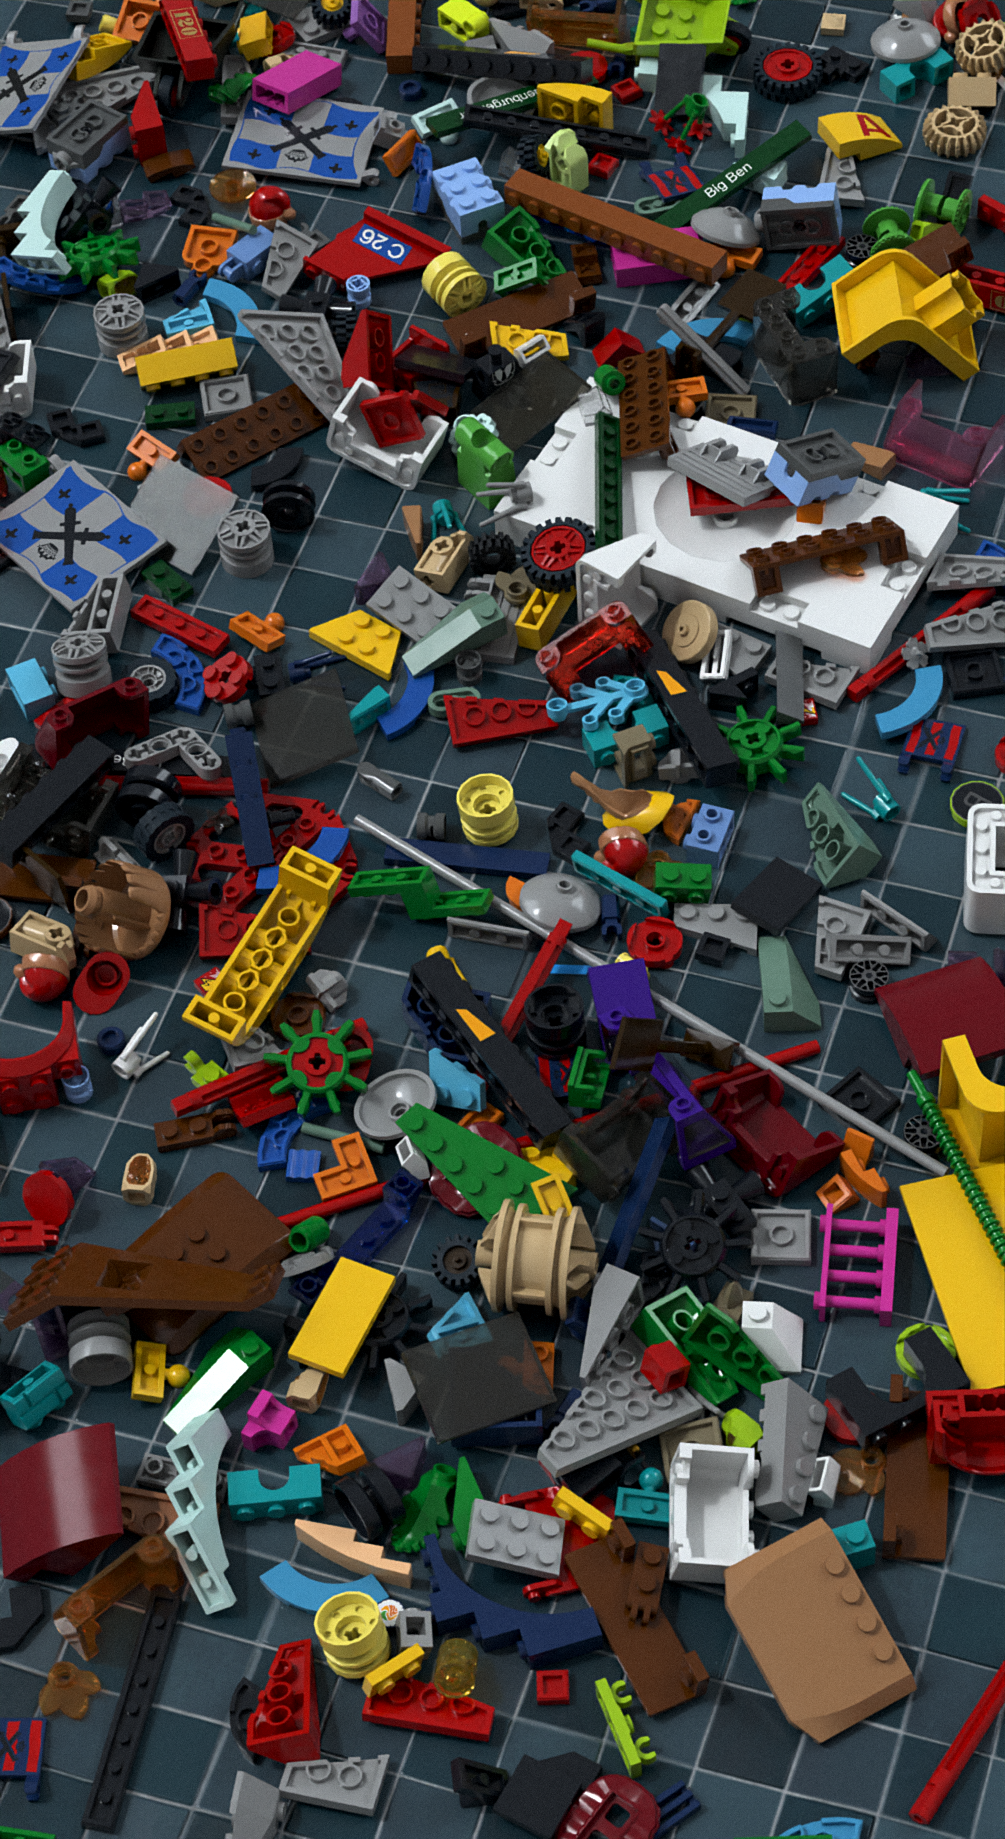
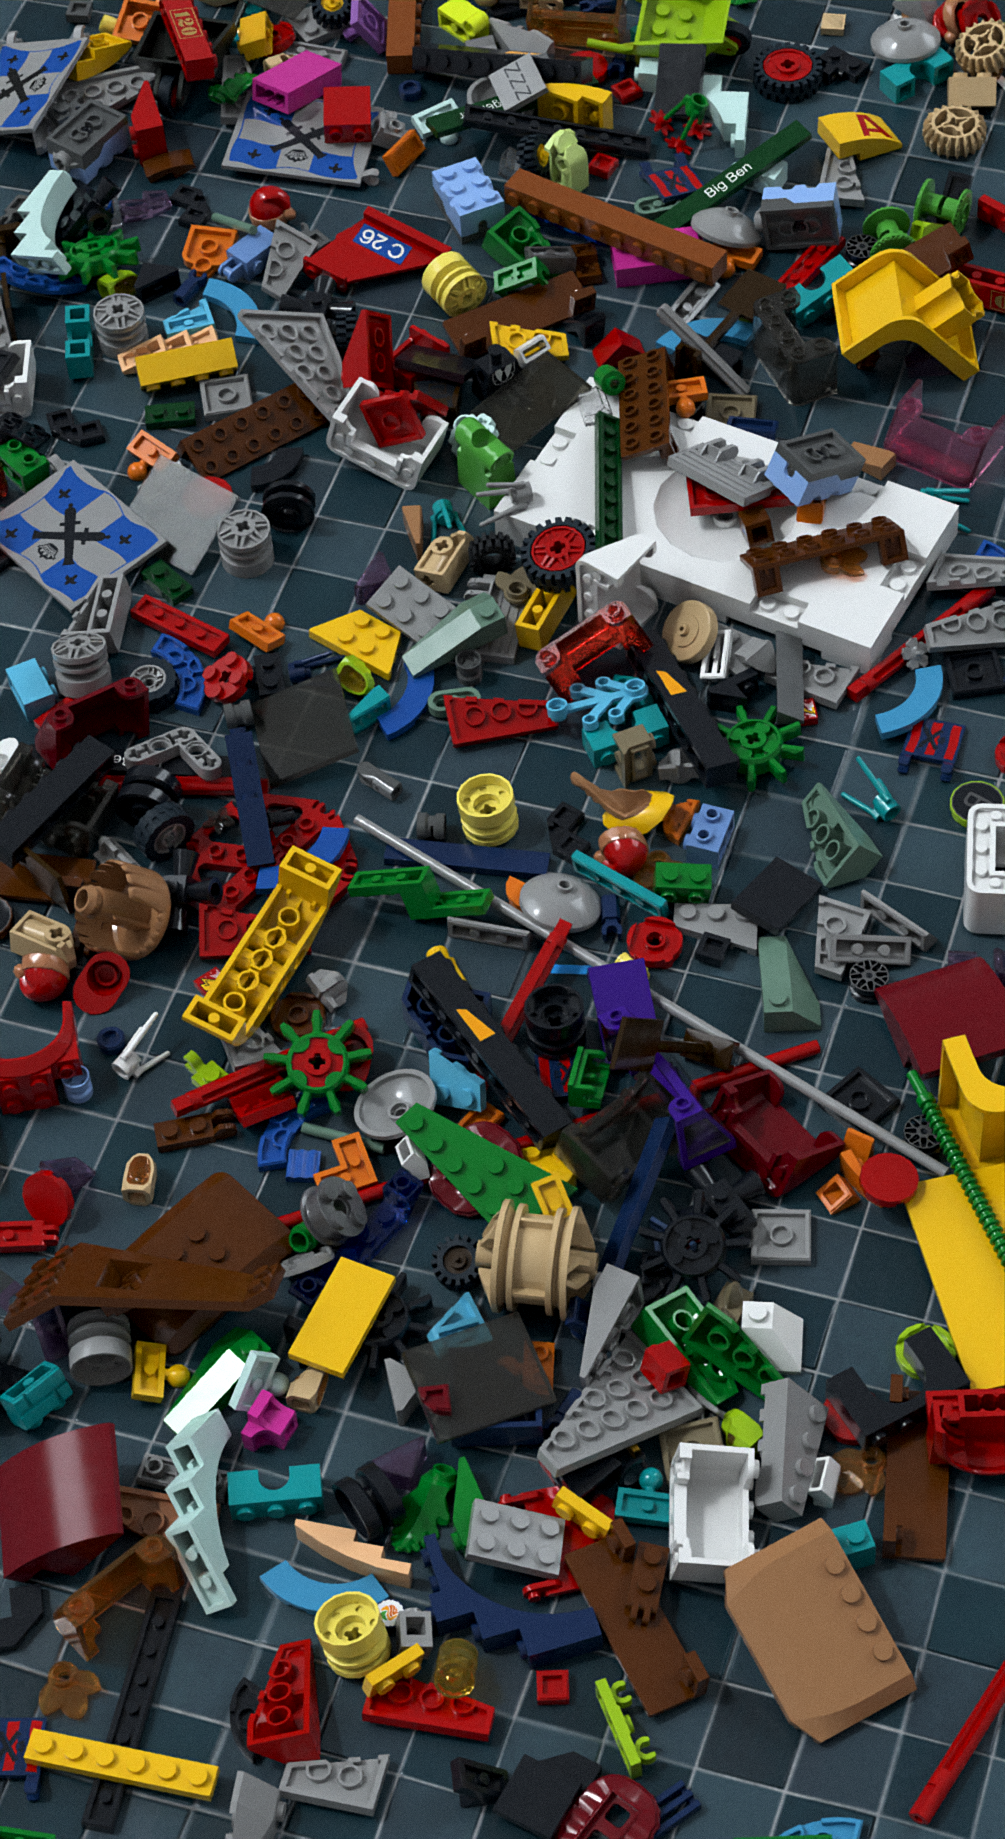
(80, 342): none -> teal arch
(121, 1764): none -> yellow plate
(232, 186): clear orange dish -> none
(258, 1375): none -> light aqua plate
(333, 1211): none -> flat silver wheel
(335, 1451): orange wing -> none
(347, 114): none -> red panel
(355, 676): none -> rock
(359, 291): light blue wheel -> none
(423, 166): blue tile -> none
(436, 1399): none -> dark red tile
(518, 83): none -> light grey tile
(556, 258): none -> flat silver slope
(756, 526): none -> reddish brown brick
(758, 654): none -> light grey tile
(882, 1278): dark pink fence -> none
(888, 1179): none -> red tile

